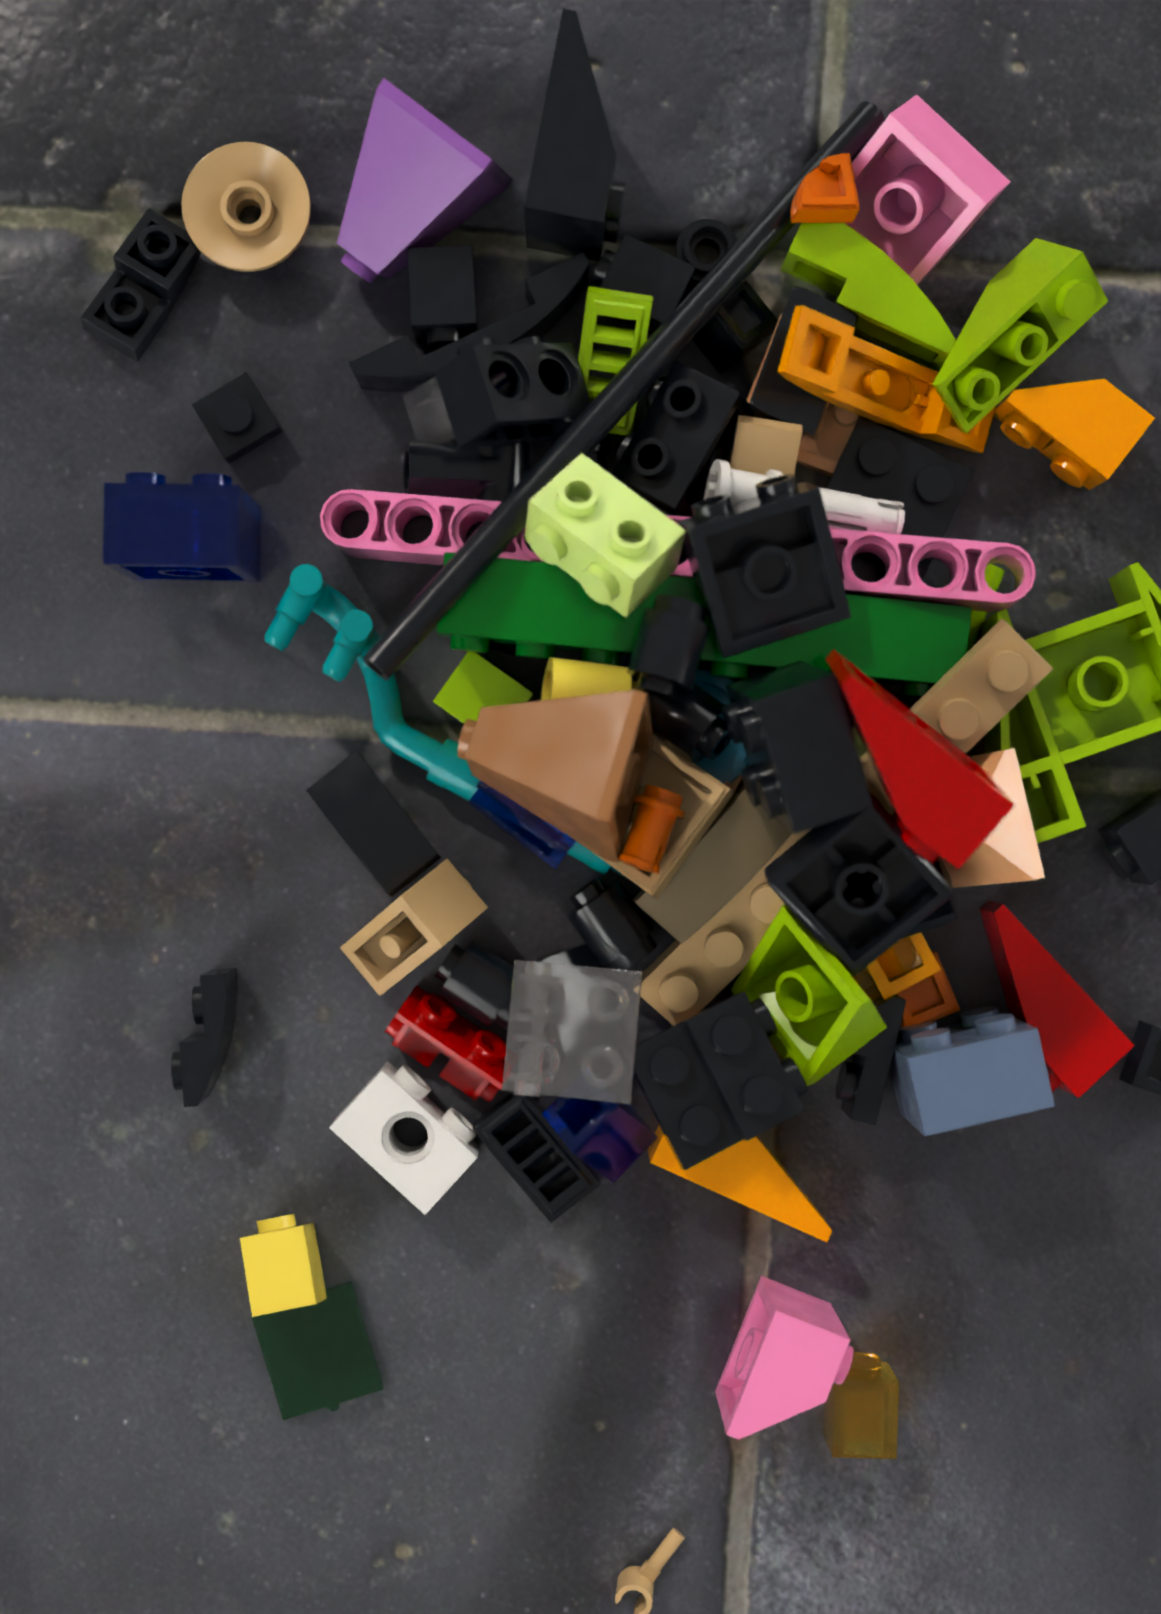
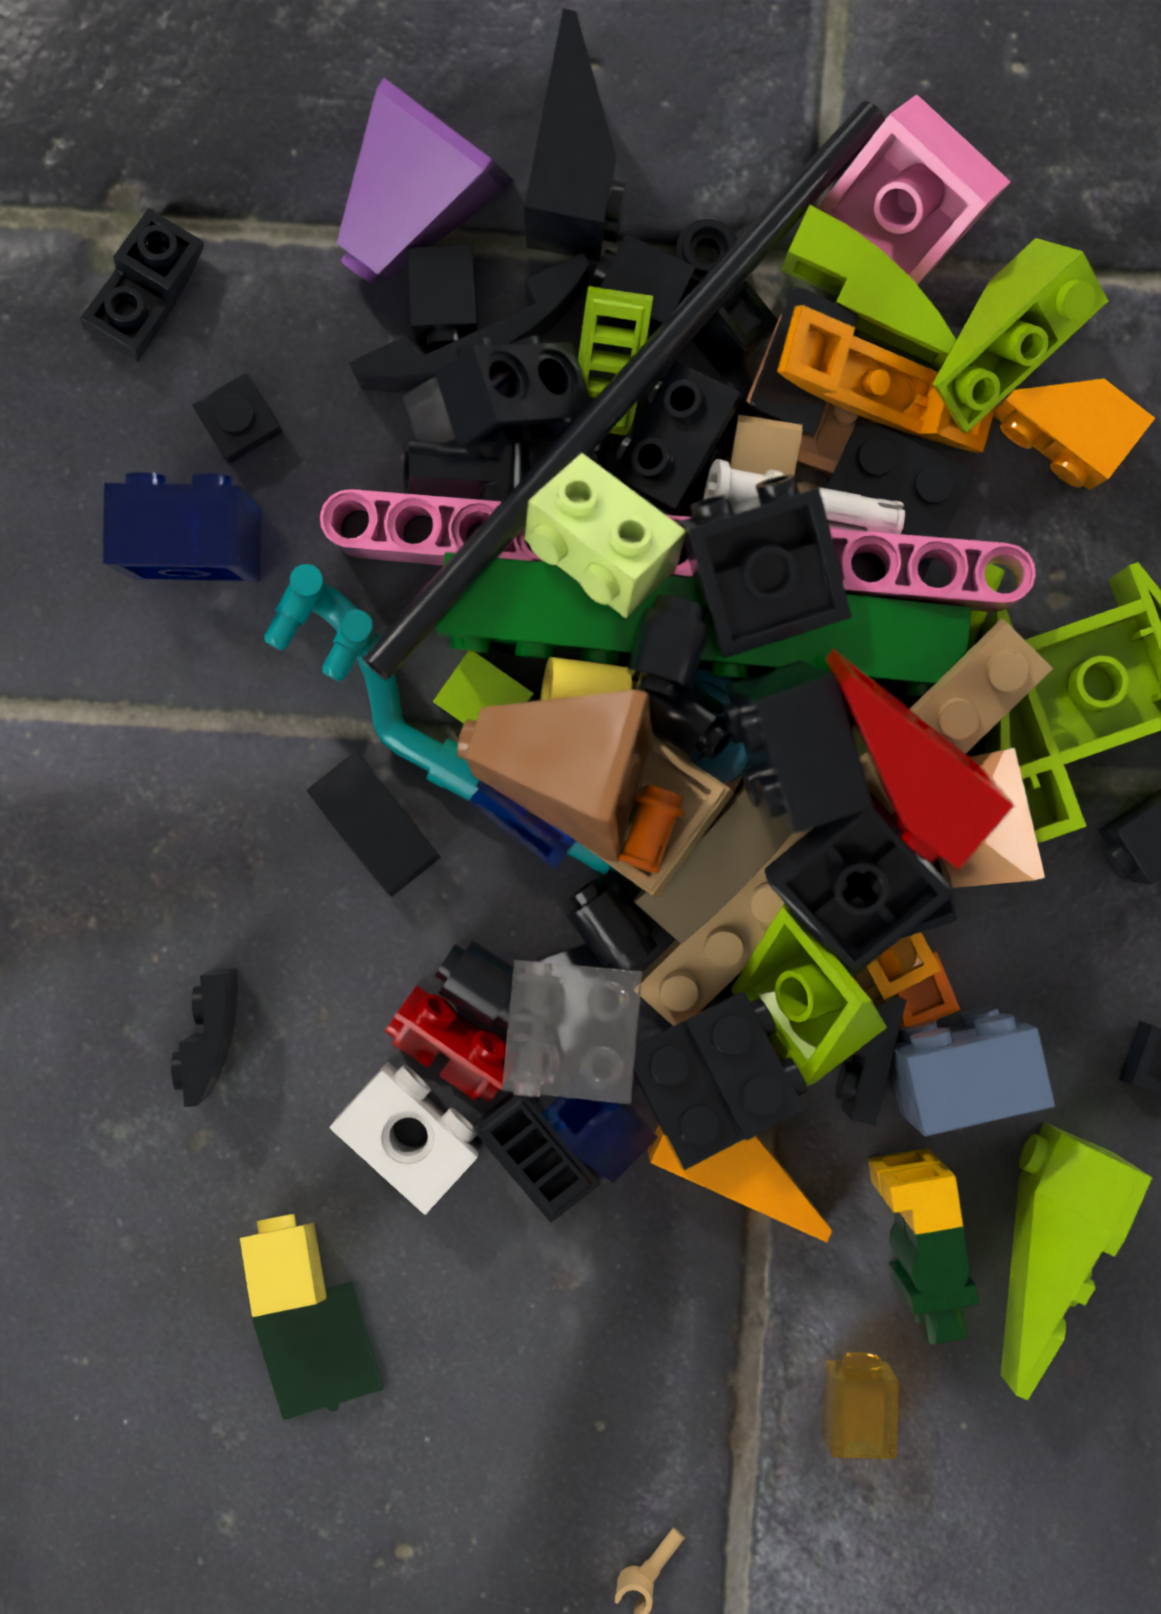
(238, 178): tan dish -> none
(414, 927): tan slope -> none
(781, 1359): bright pink slope -> none
(827, 193): orange tile -> none
(927, 1241): none -> hips
(1068, 1212): none -> lime wedge
(1073, 1030): red slope -> none

